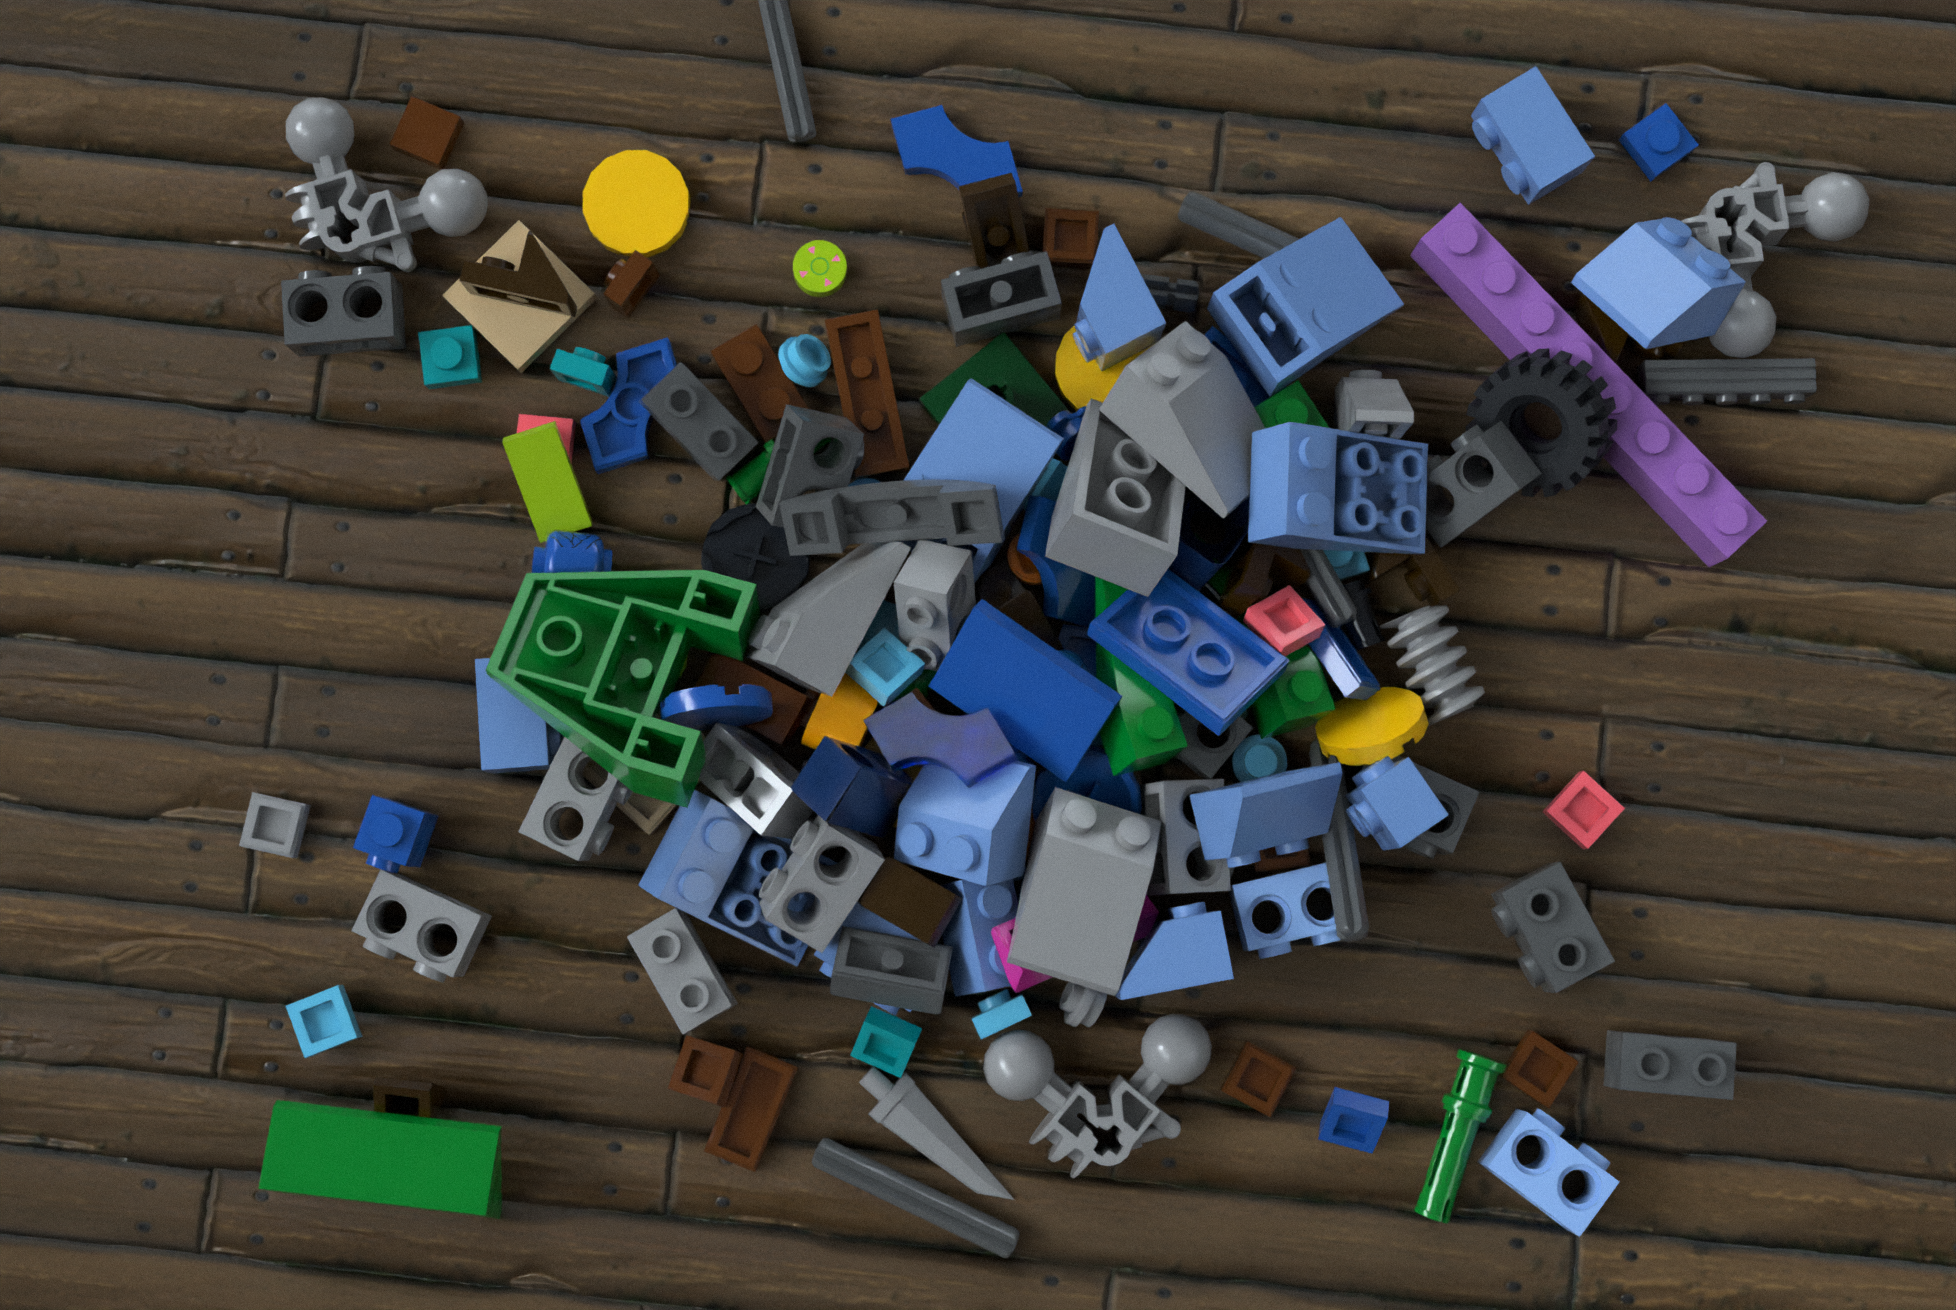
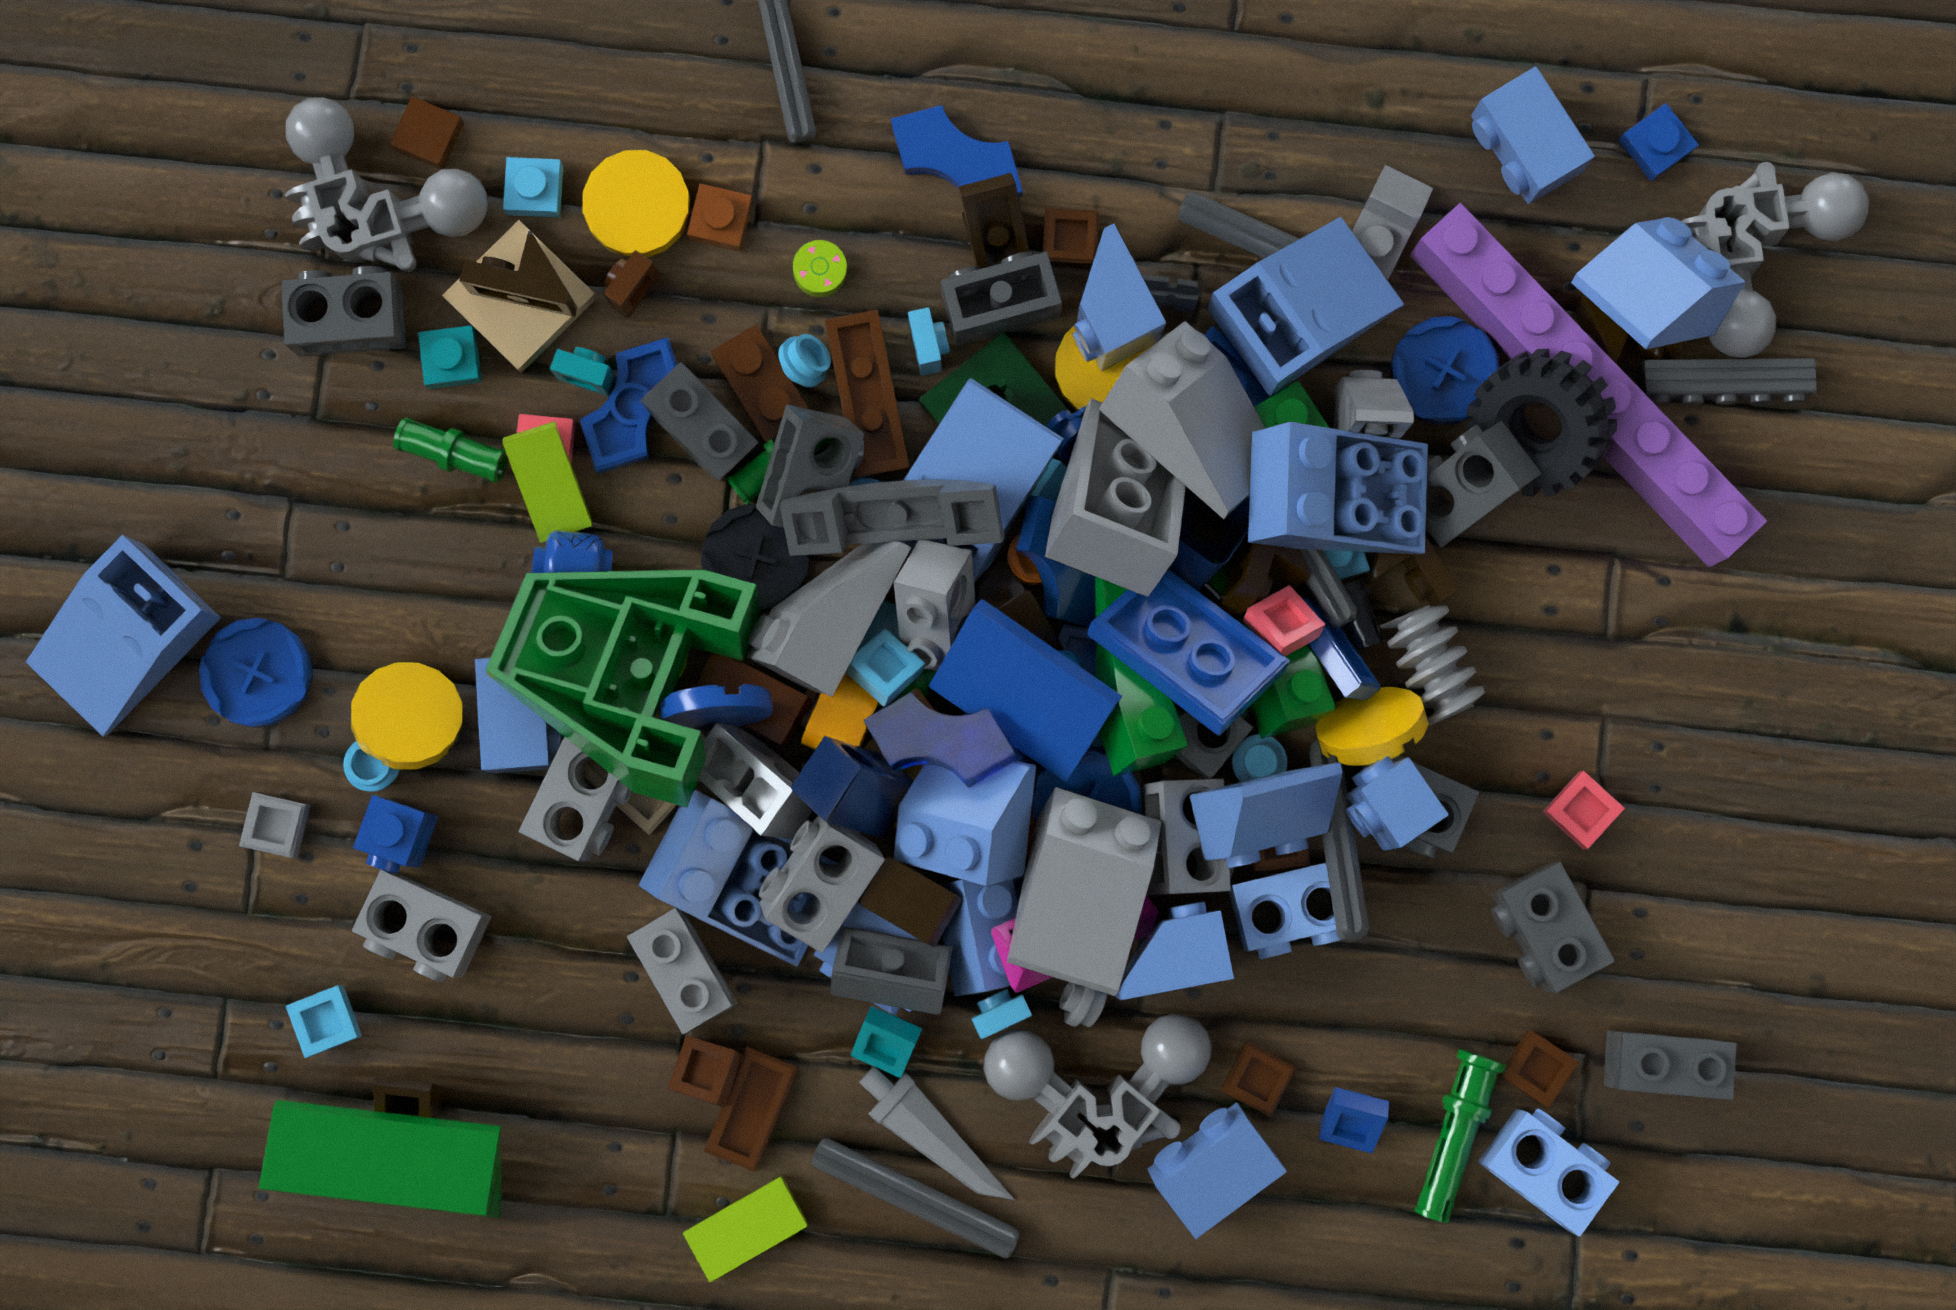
(119, 634): none -> medium blue slope
(256, 672): none -> blue tile
(367, 772): none -> medium azure plate
(406, 715): none -> yellow tile
(450, 450): none -> green pin
(533, 187): none -> medium azure plate
(720, 217): none -> dark orange plate
(745, 1228): none -> lime tile
(929, 341): none -> medium azure plate
(1215, 1169): none -> medium blue brick
(1390, 217): none -> light grey slope
(1442, 367): none -> blue tile

